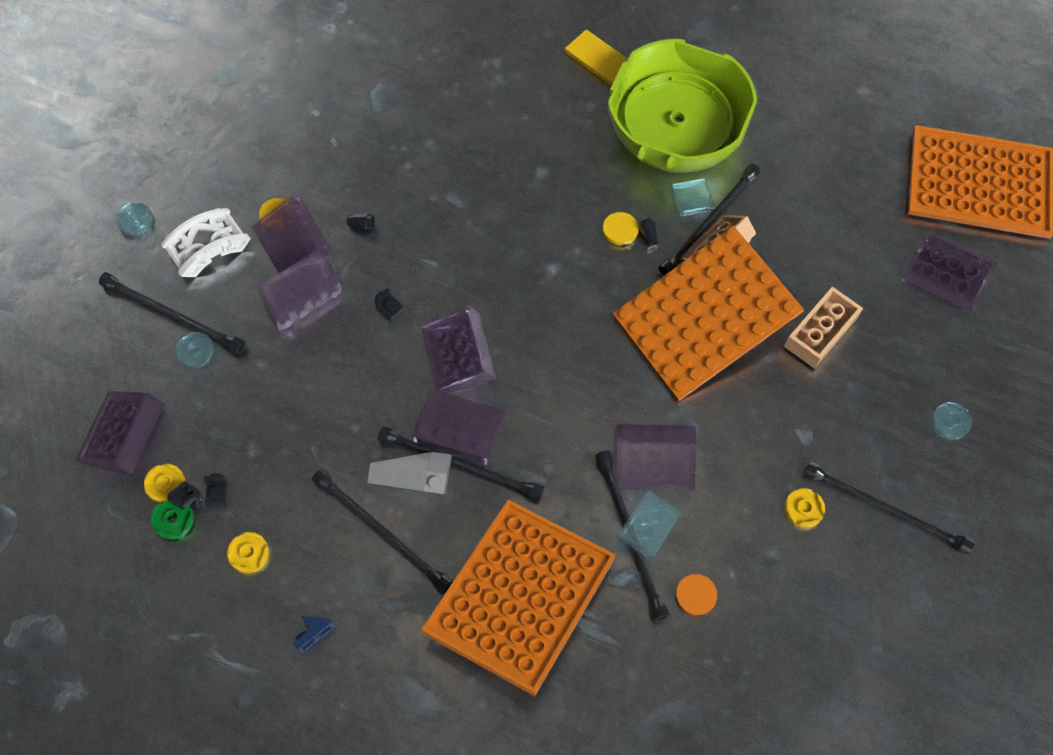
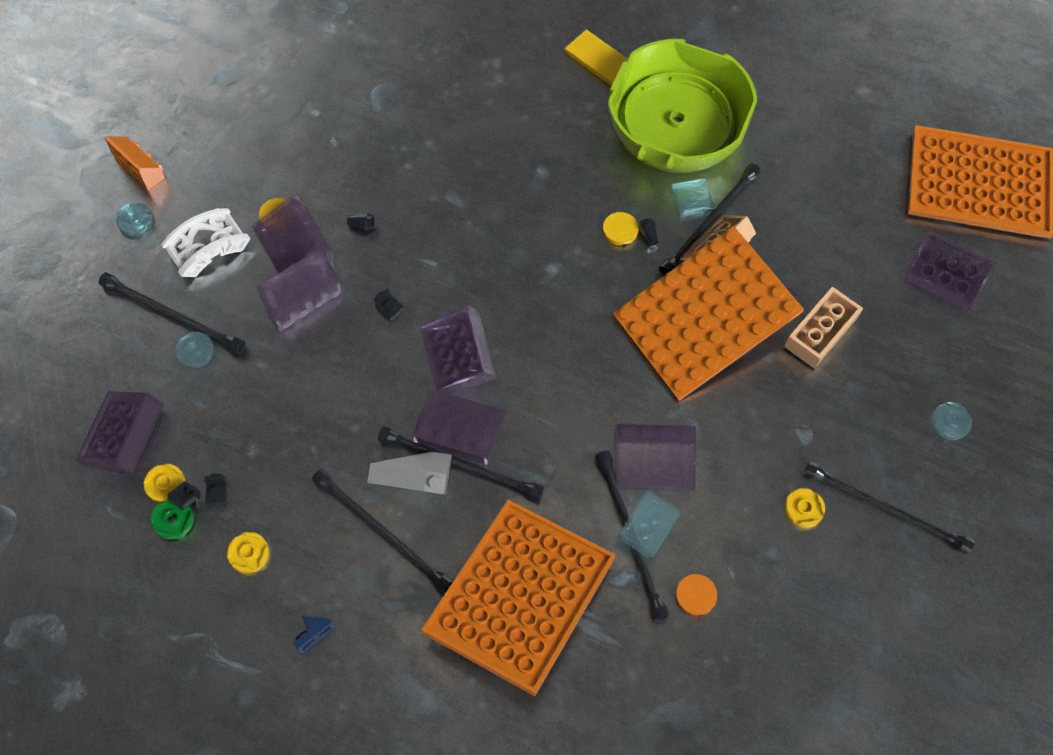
(135, 161): none -> orange slope

